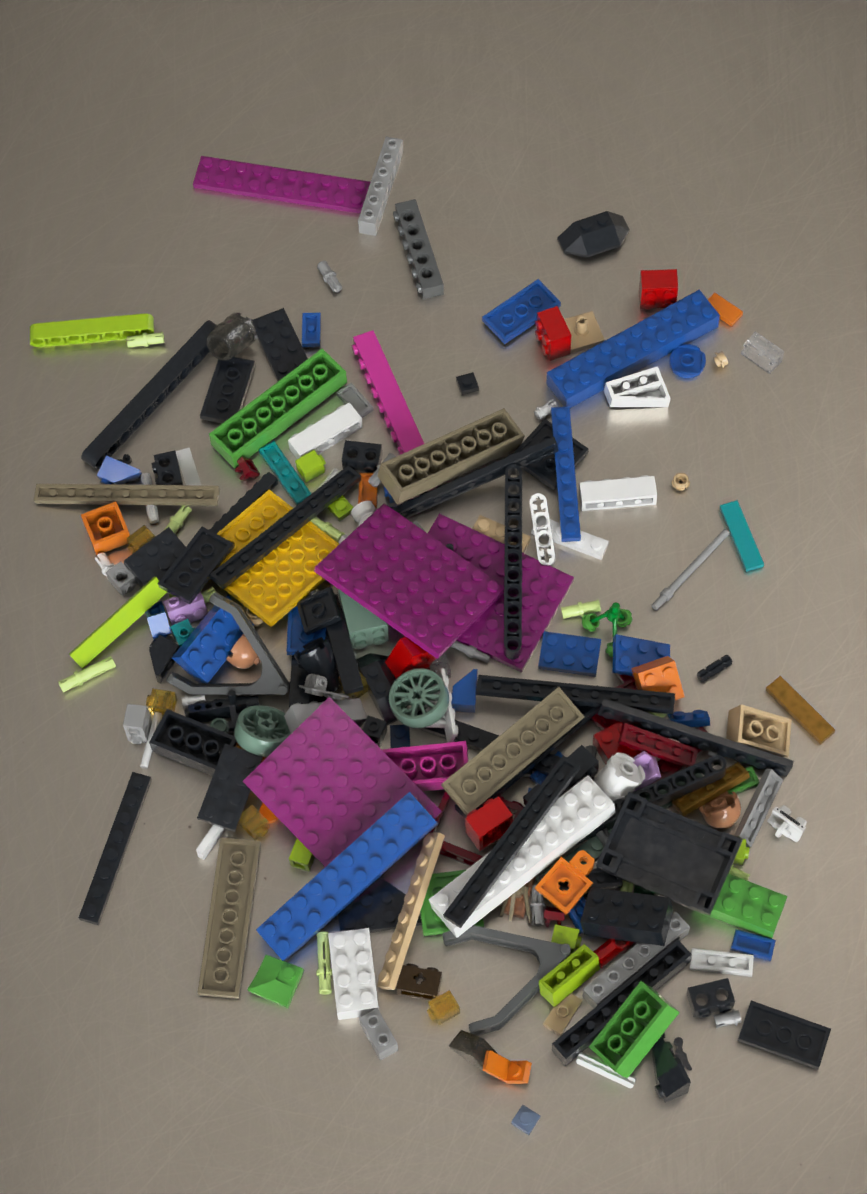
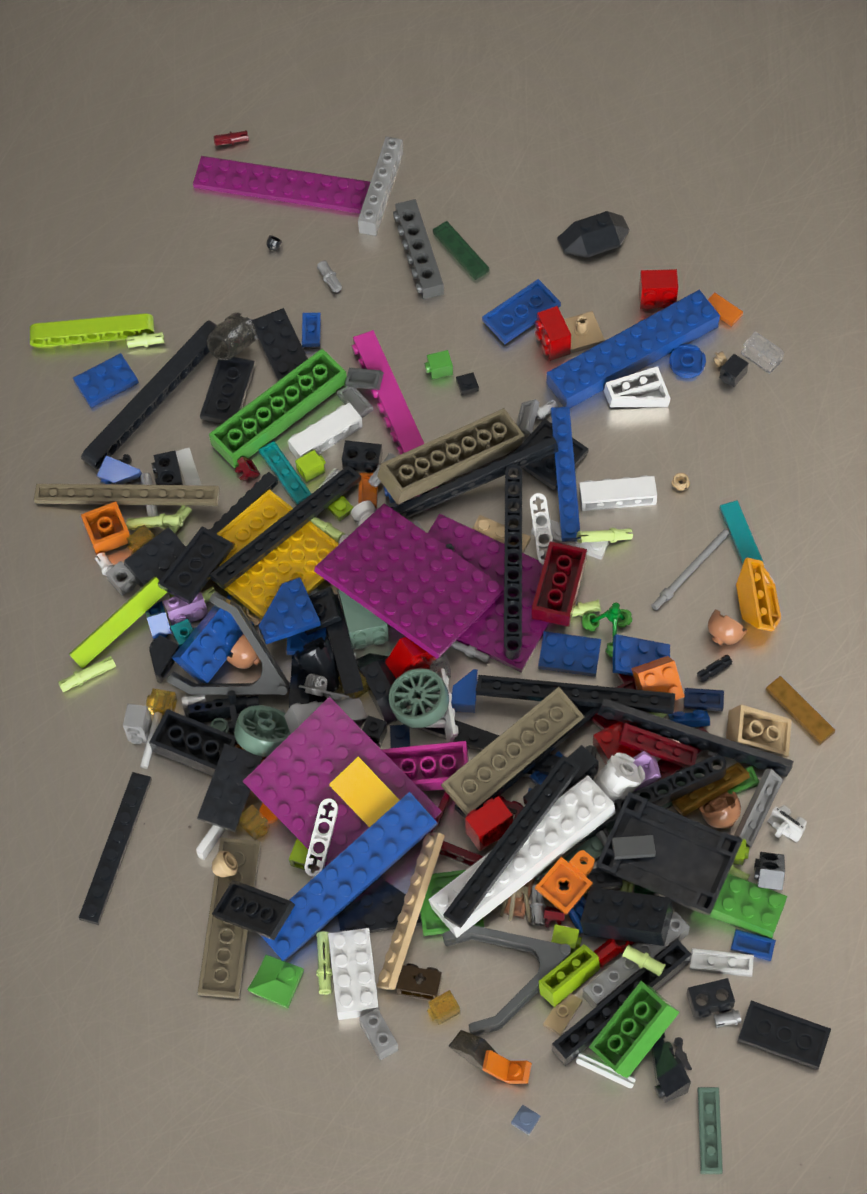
(105, 380): none -> blue plate
(162, 521): none -> yellowish green pin
(224, 864): none -> tan cone
(231, 138): none -> dark red axle
(253, 909): none -> black plate
(273, 242): none -> black hinge
(288, 613): none -> blue plate
(319, 837): none -> white beam
(364, 378): none -> dark grey tile
(364, 792): none -> yellow tile
(439, 364): none -> bright green brick
(461, 250): none -> clear green tile
(527, 416): none -> light grey tile
(559, 584): none -> dark red brick
(604, 535): none -> yellowish green pin
(633, 847): none -> dark grey tile
(644, 960): none -> yellowish green pin
(703, 699): none -> dark blue plate
(709, 1130): none -> sand green tile
(725, 629): none -> nougat cylinder
(733, 370): none -> black brick
(758, 596): none -> light orange wedge
(770, 870): none -> brick

